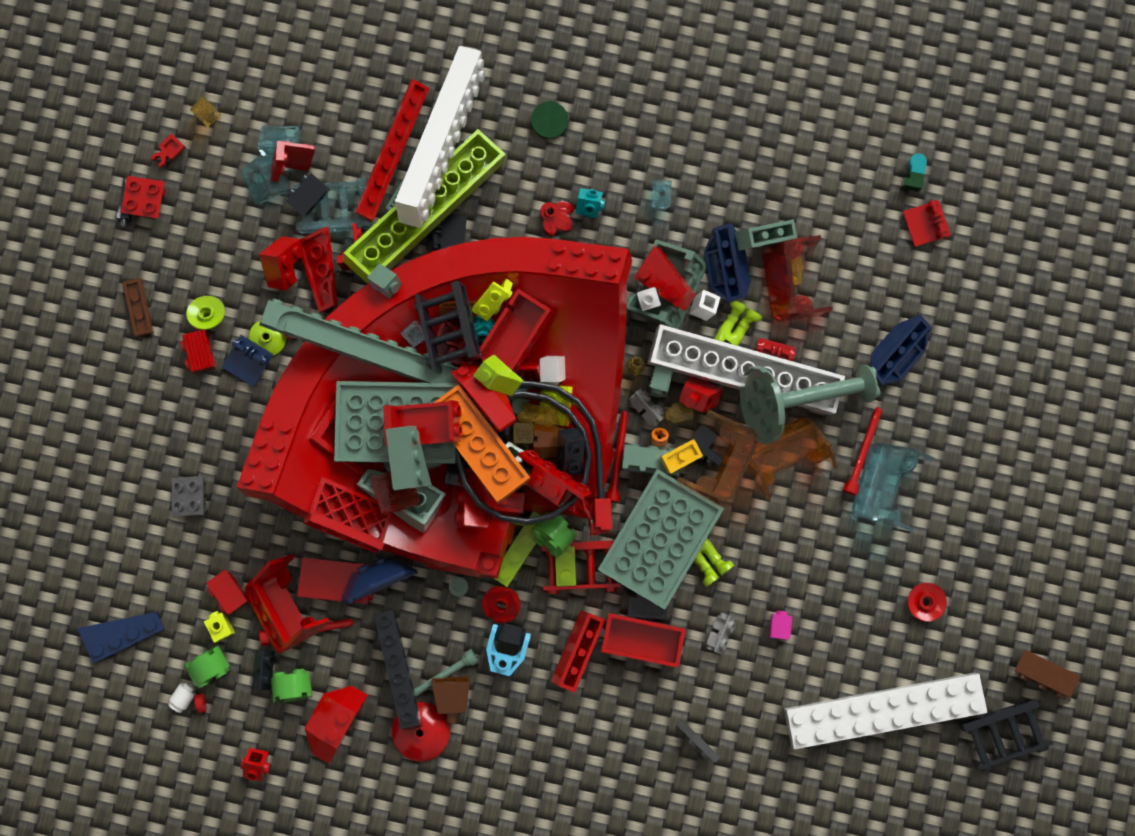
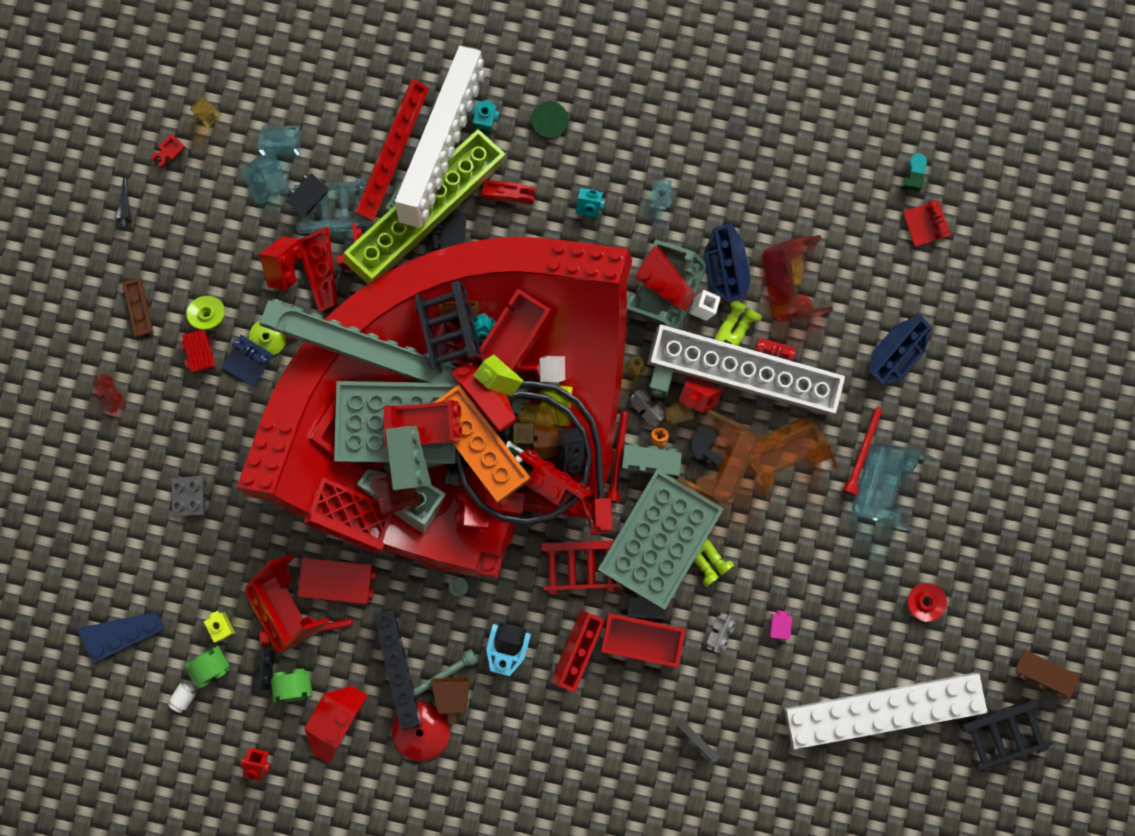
(105, 386): none -> clear red hinge
(143, 197): red hinge -> none
(200, 703): red tile -> none
(228, 592): red brick -> none
(290, 156): red bracket -> none
(375, 577): dark blue wedge -> none
(384, 281): sand green brick -> none
(414, 334): clear light blue brick -> none
(485, 115): none -> teal brick
(492, 299): neon yellow bracket -> none
(505, 595): red tile -> none
(508, 192): none -> red hinge
(517, 554): lime brick -> none
(554, 535): bright green brick -> none
(559, 219): red plate -> none
(566, 568): lime plate -> none
(649, 298): white bracket -> none
(681, 456): yellow plate -> none
(765, 404): sand green piece -> none
(766, 235): sand green brick -> none

